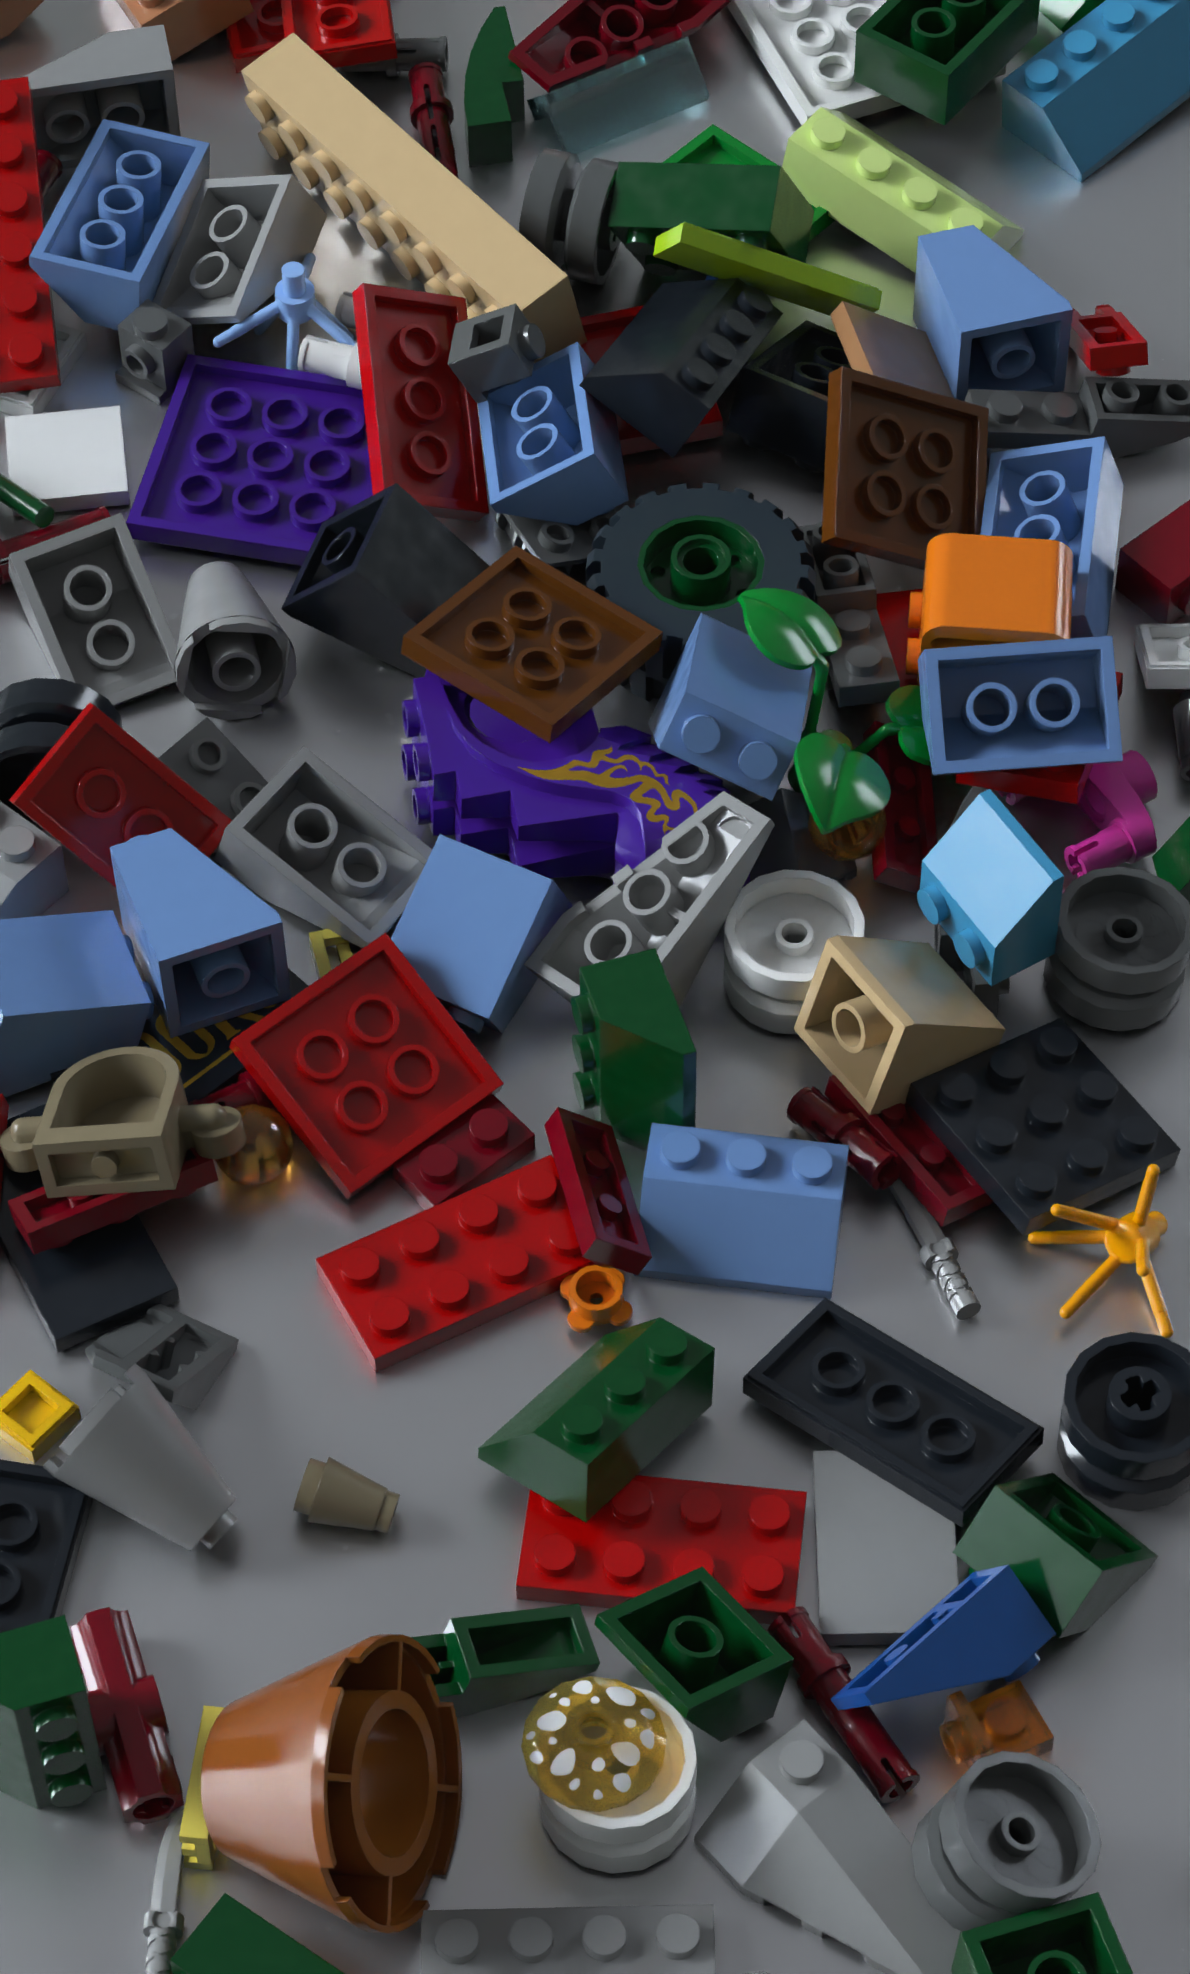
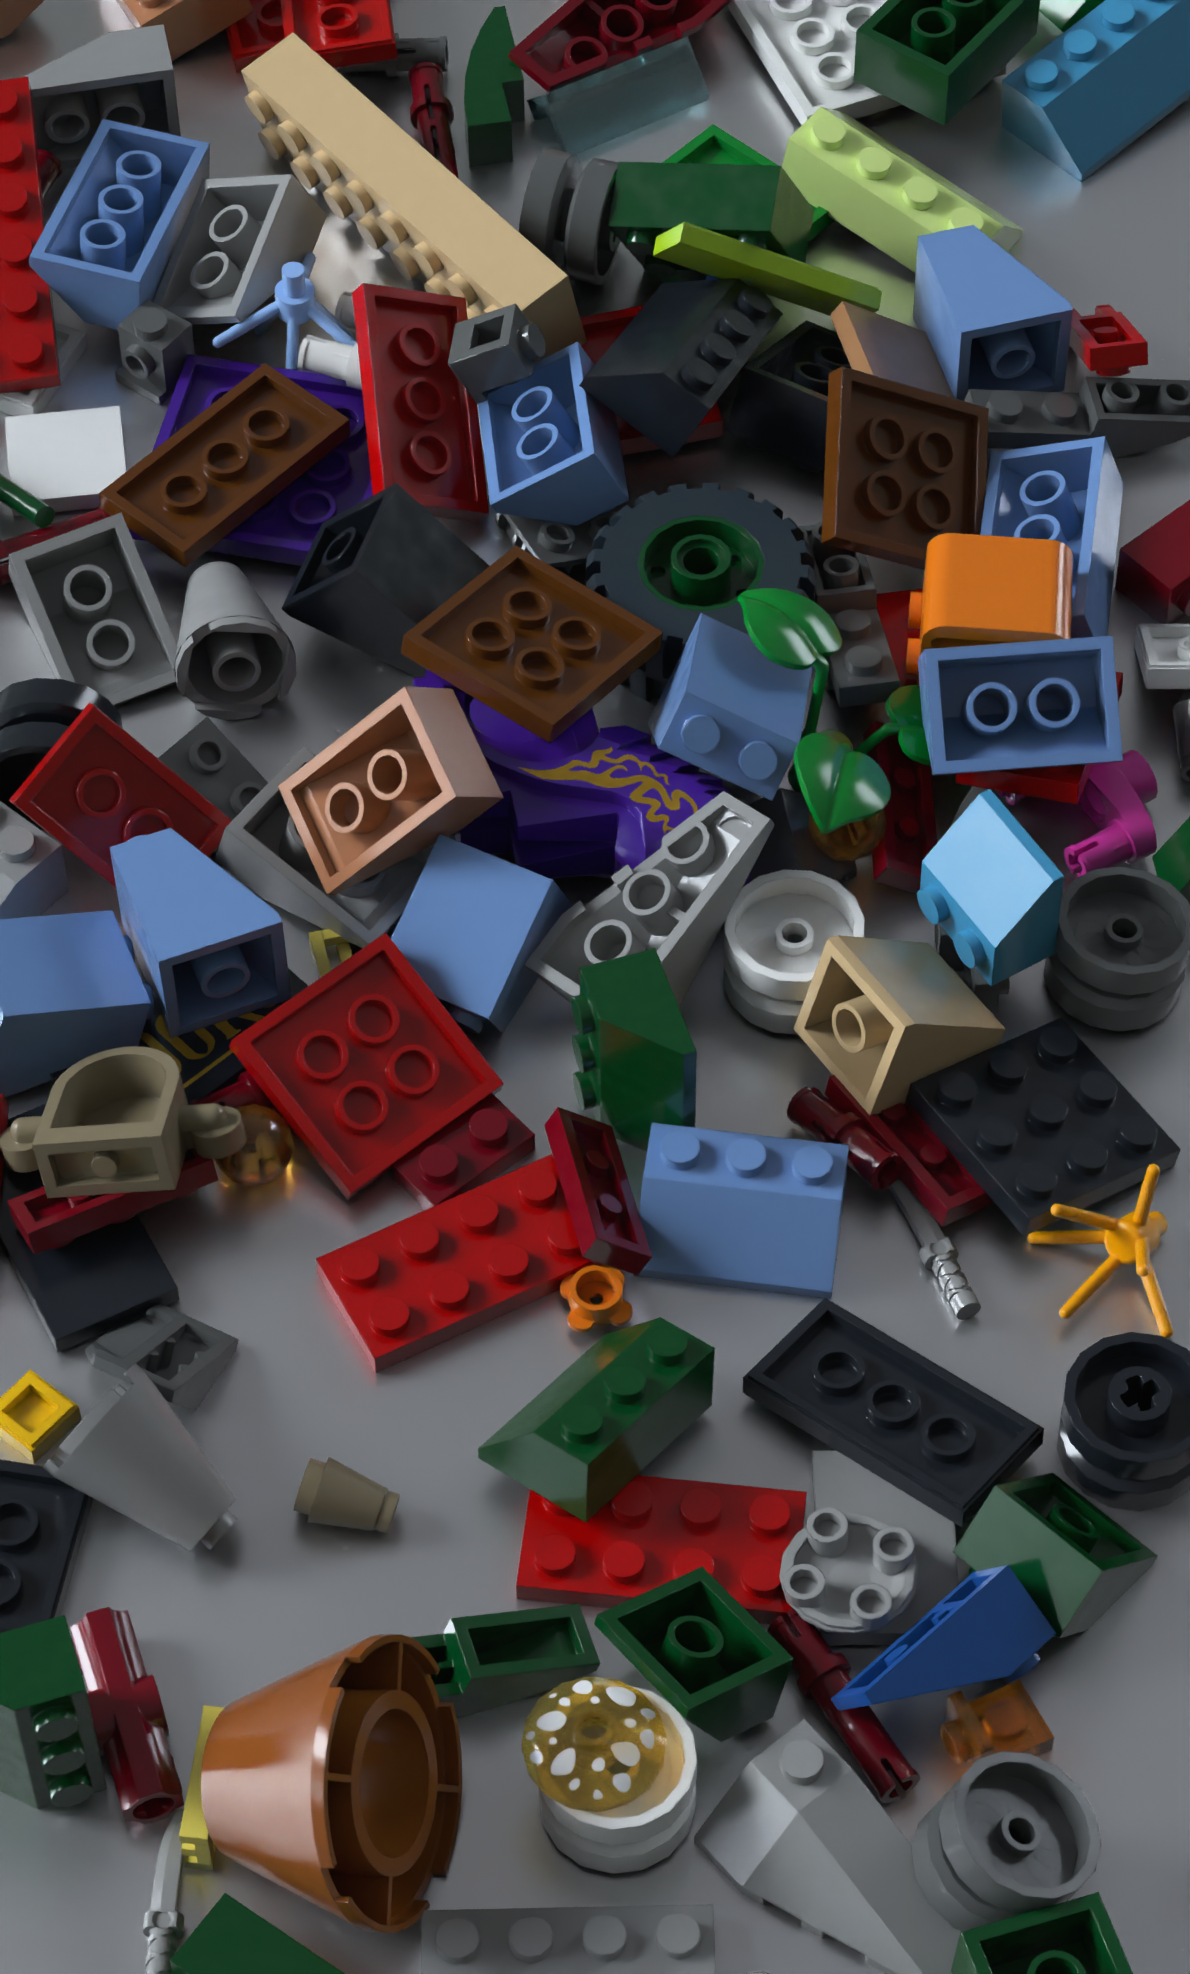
(225, 464): none -> reddish brown plate
(390, 787): none -> nougat slope
(849, 1572): none -> light grey dish

